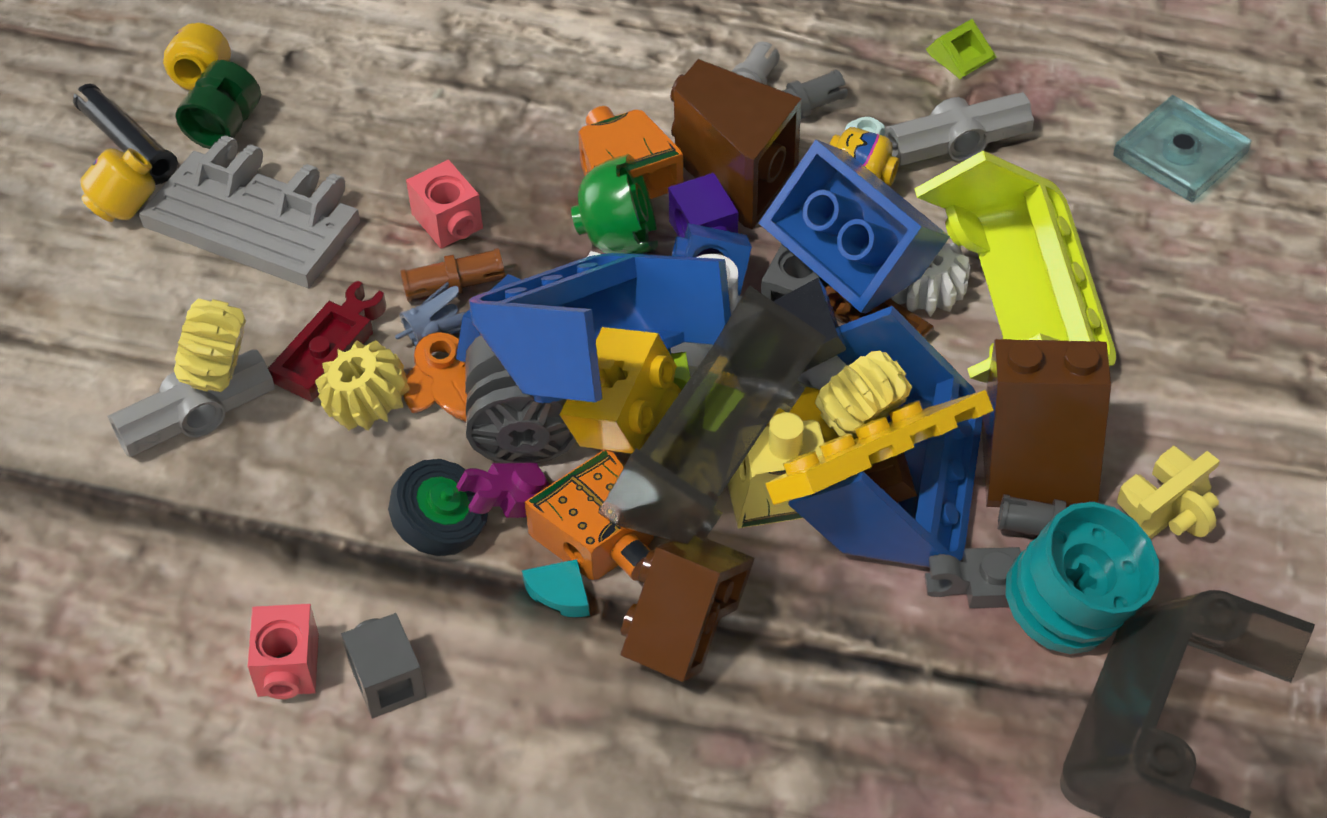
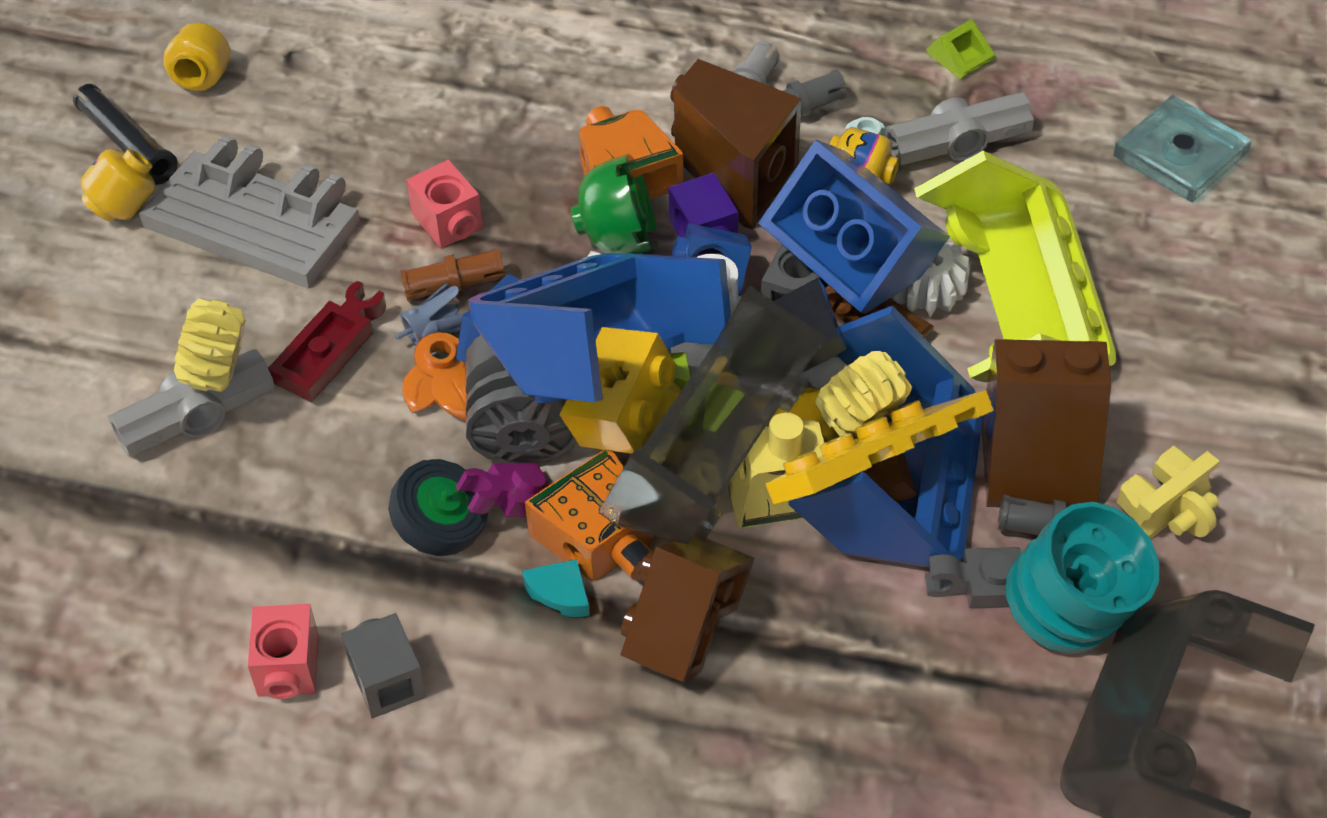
(218, 103): dark green wheel -> none
(362, 385): light yellow gear -> none

